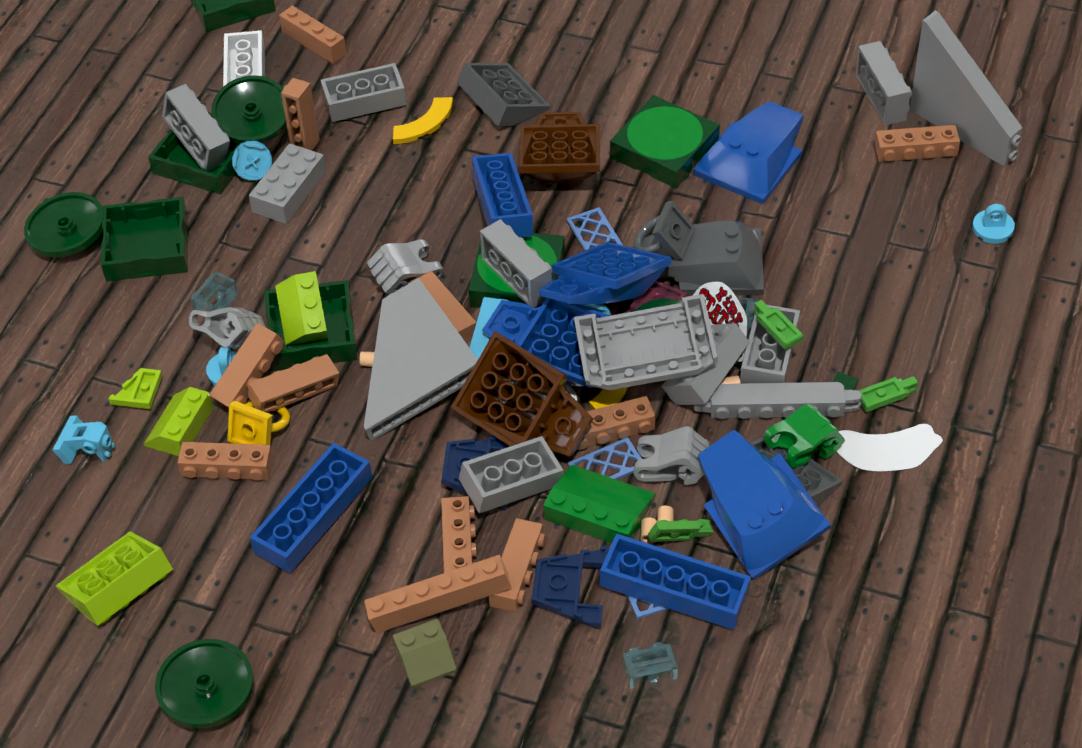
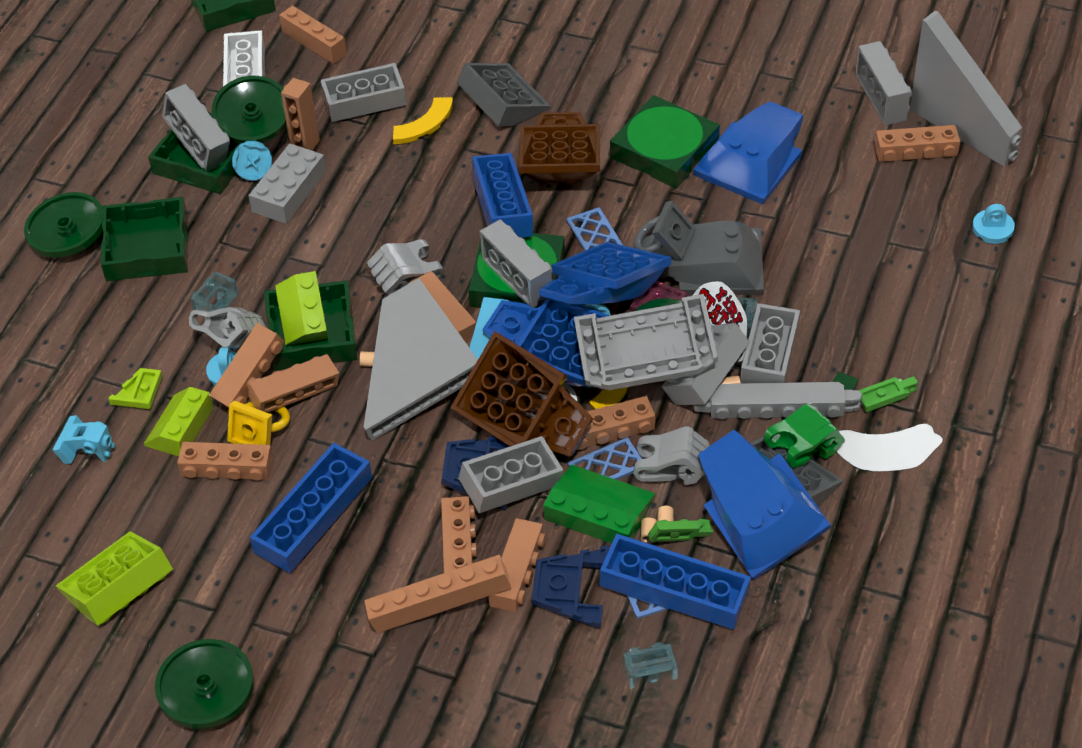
(424, 653): olive slope -> none
(777, 325): bright green hinge -> none

